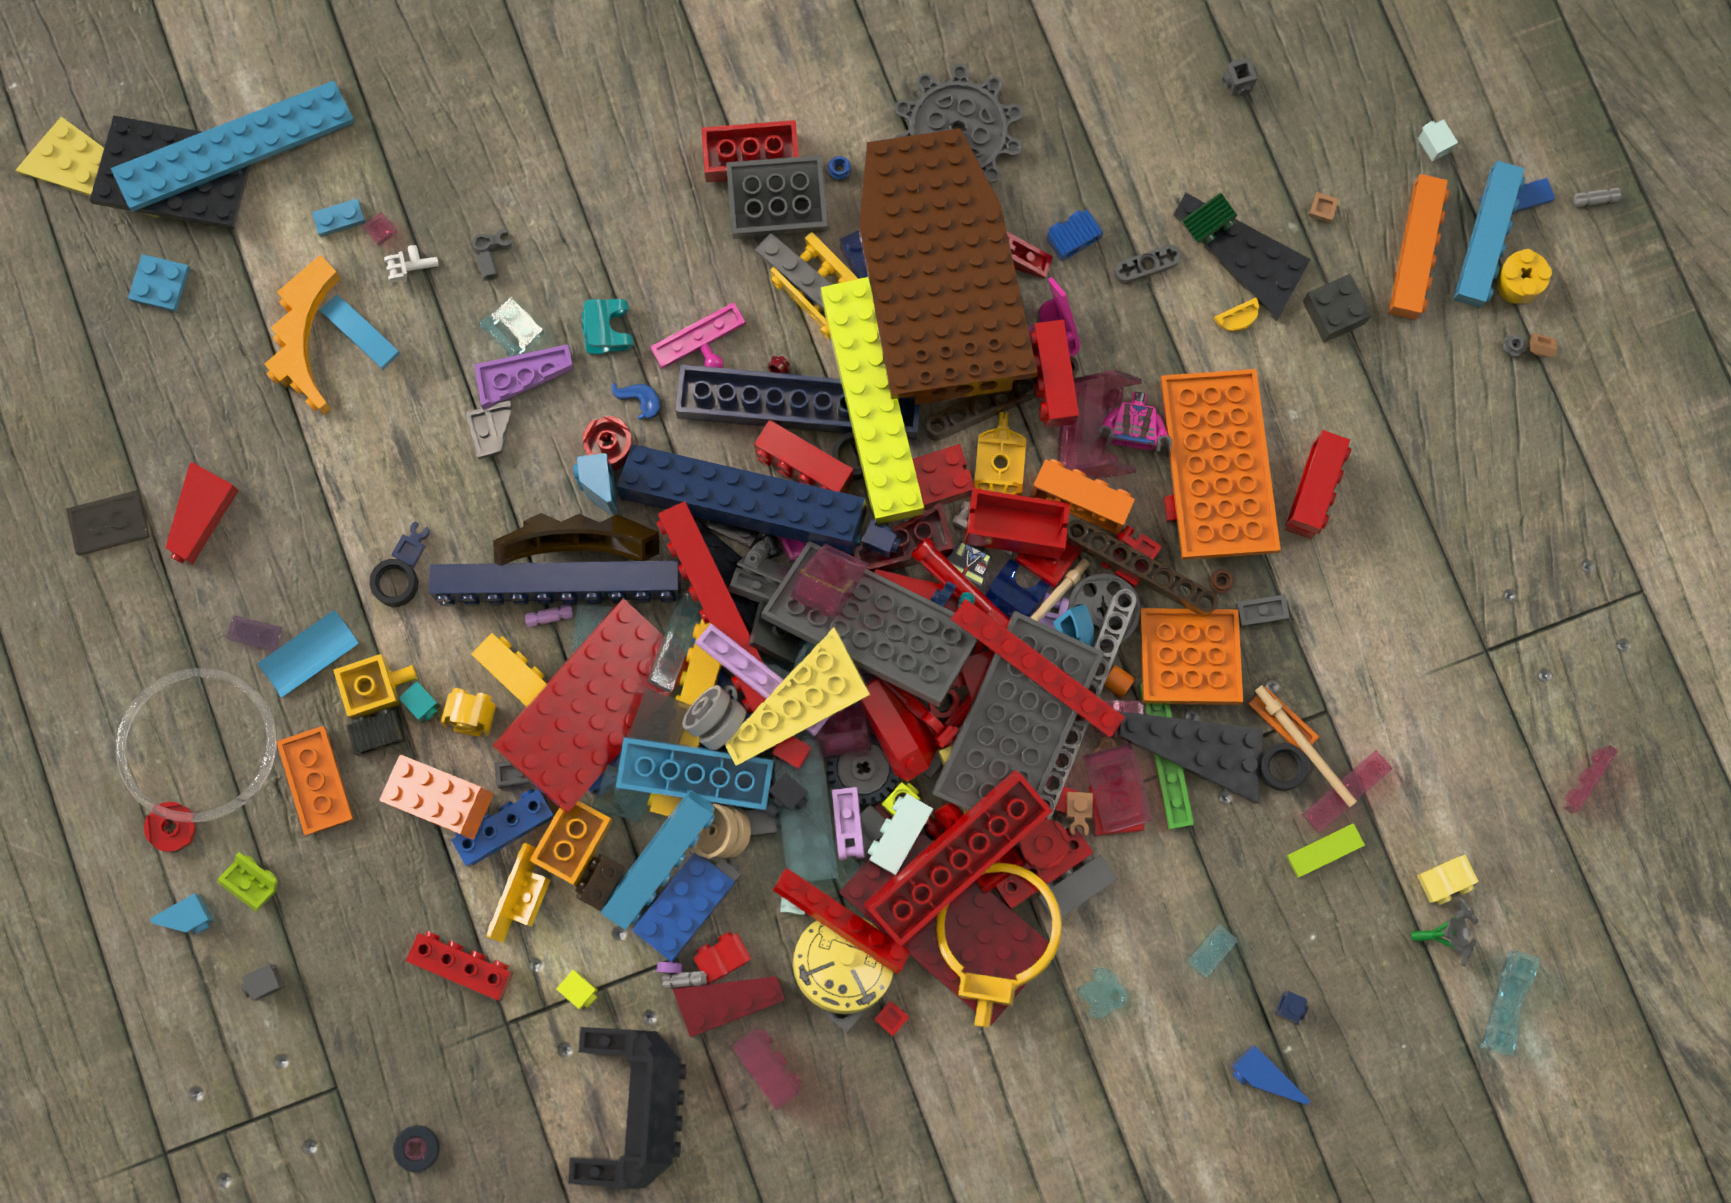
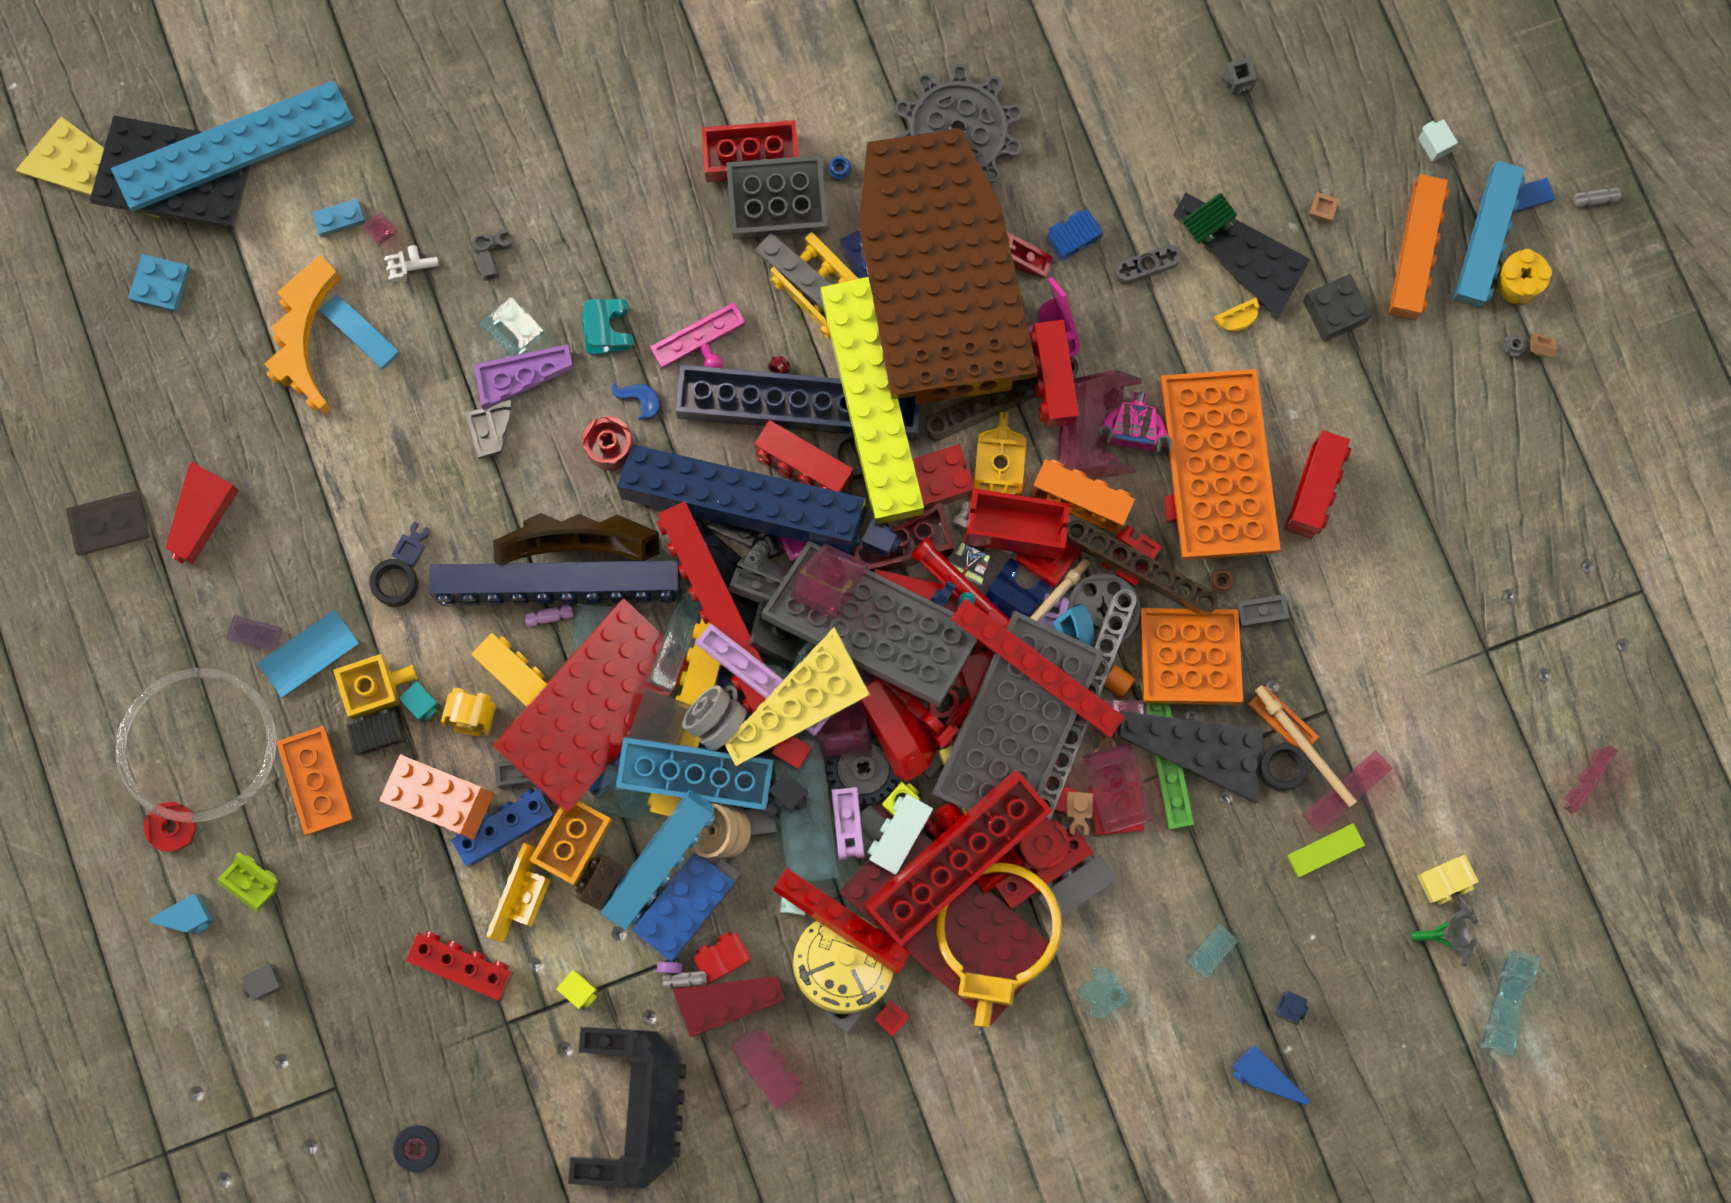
(596, 479): slope -> none

